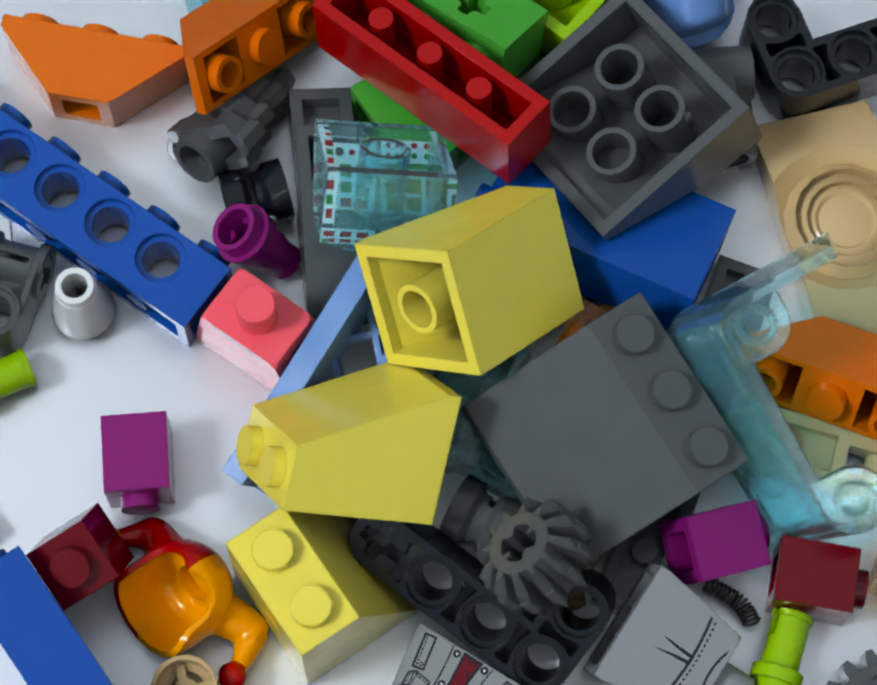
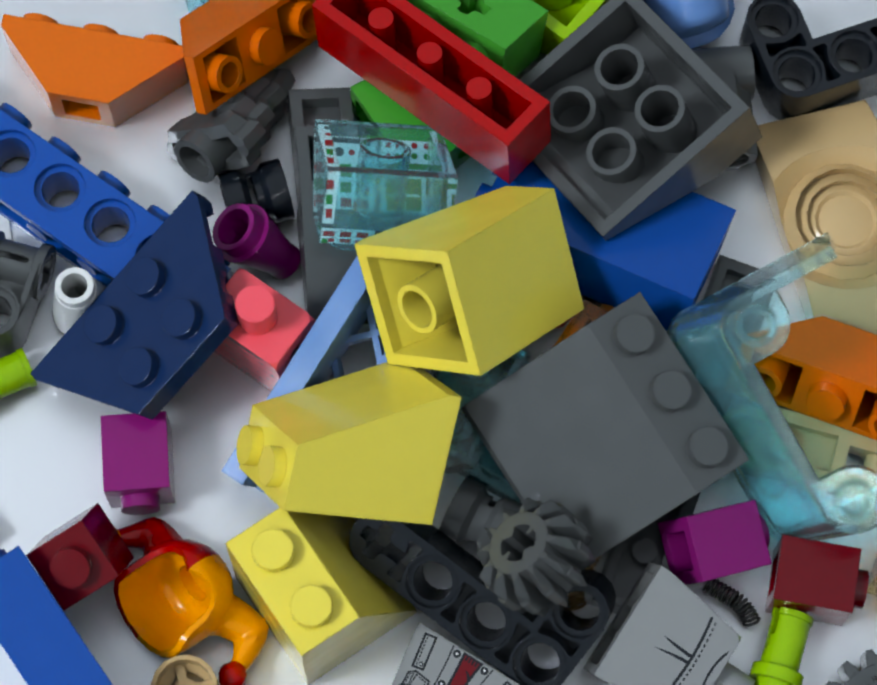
(150, 321): none -> dark blue wing

